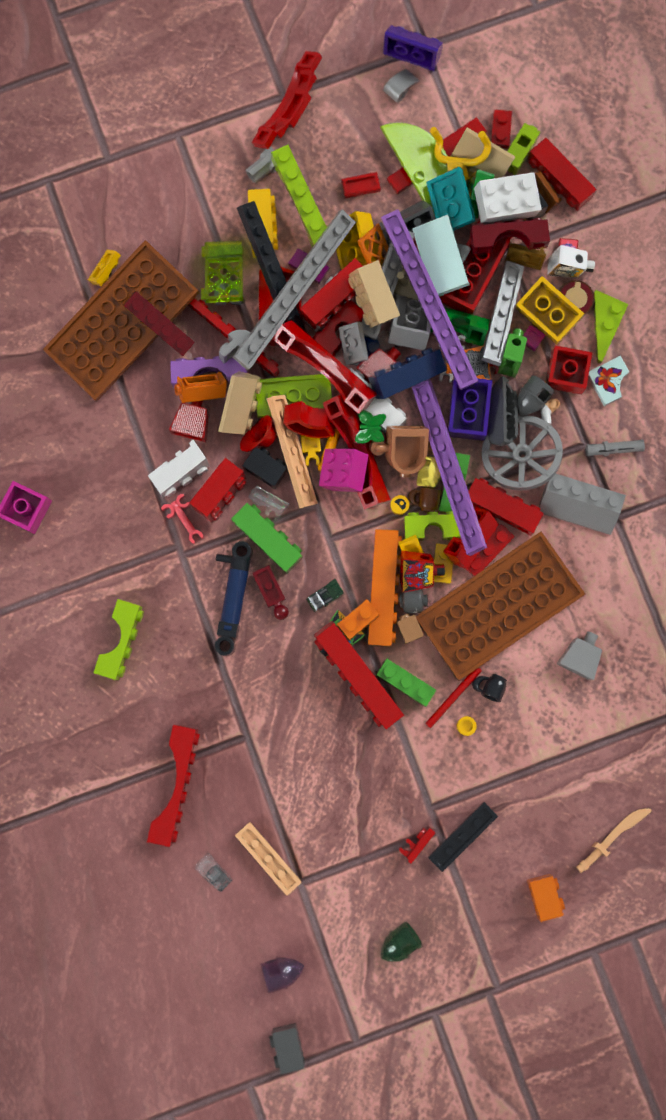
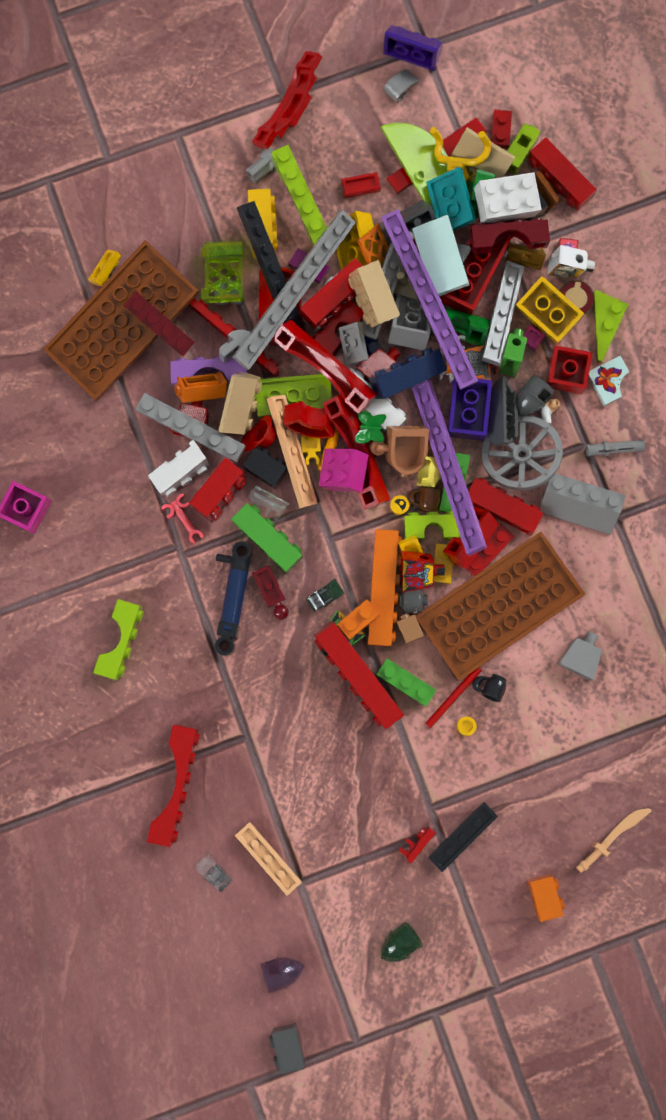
(190, 428): none -> light grey plate

